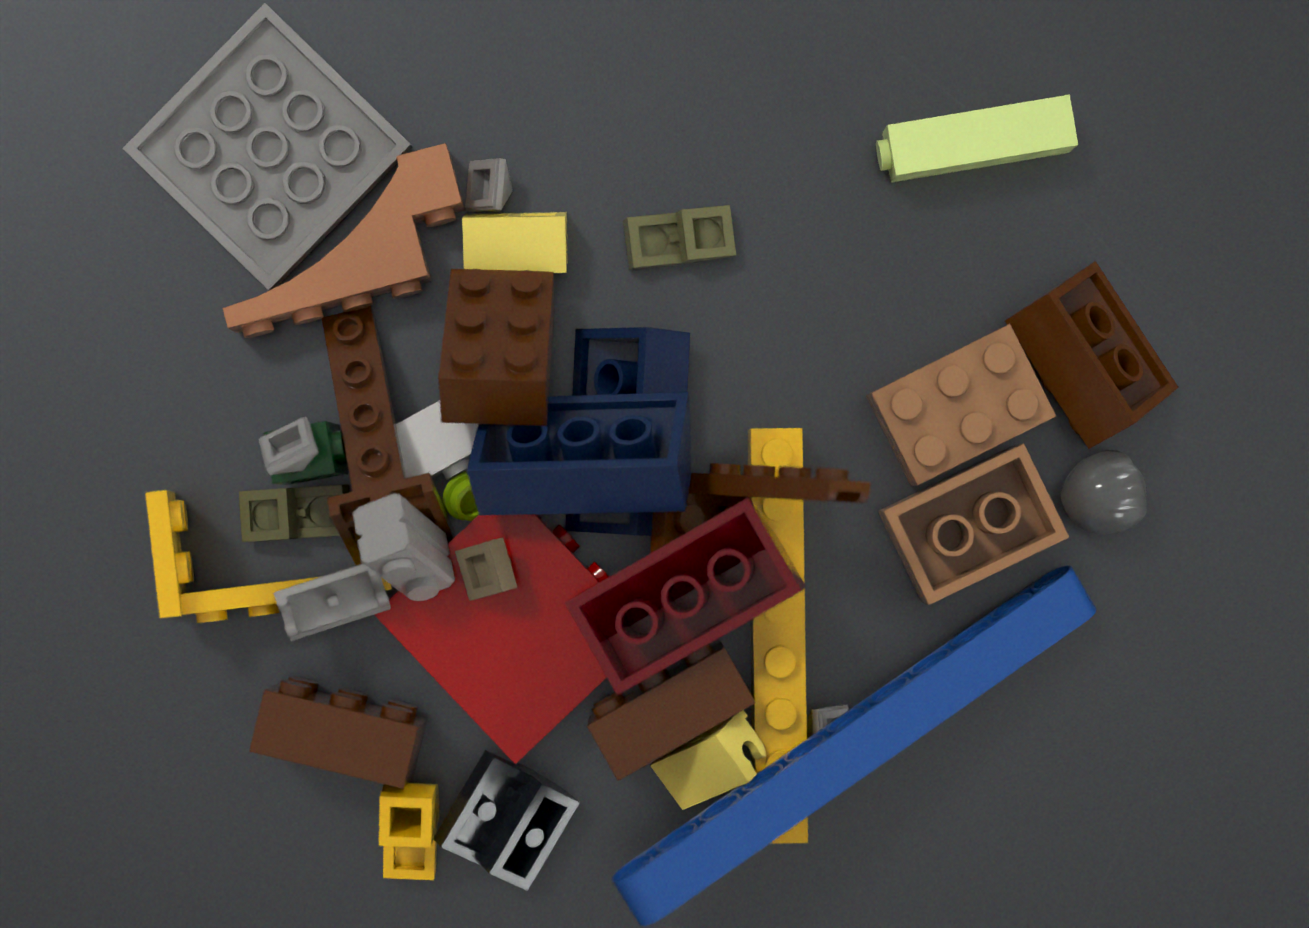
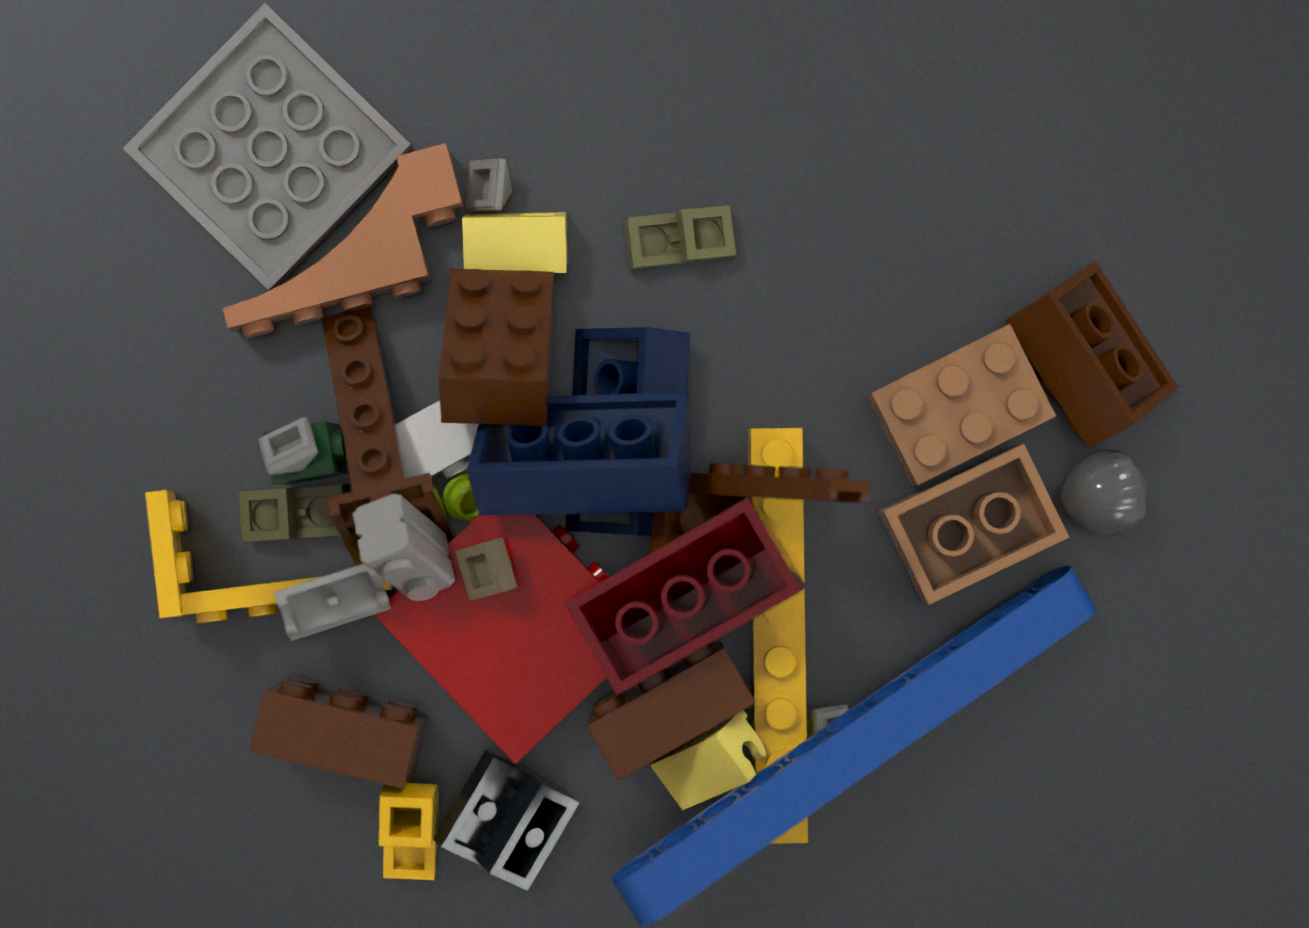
(977, 138): yellowish green brick -> none

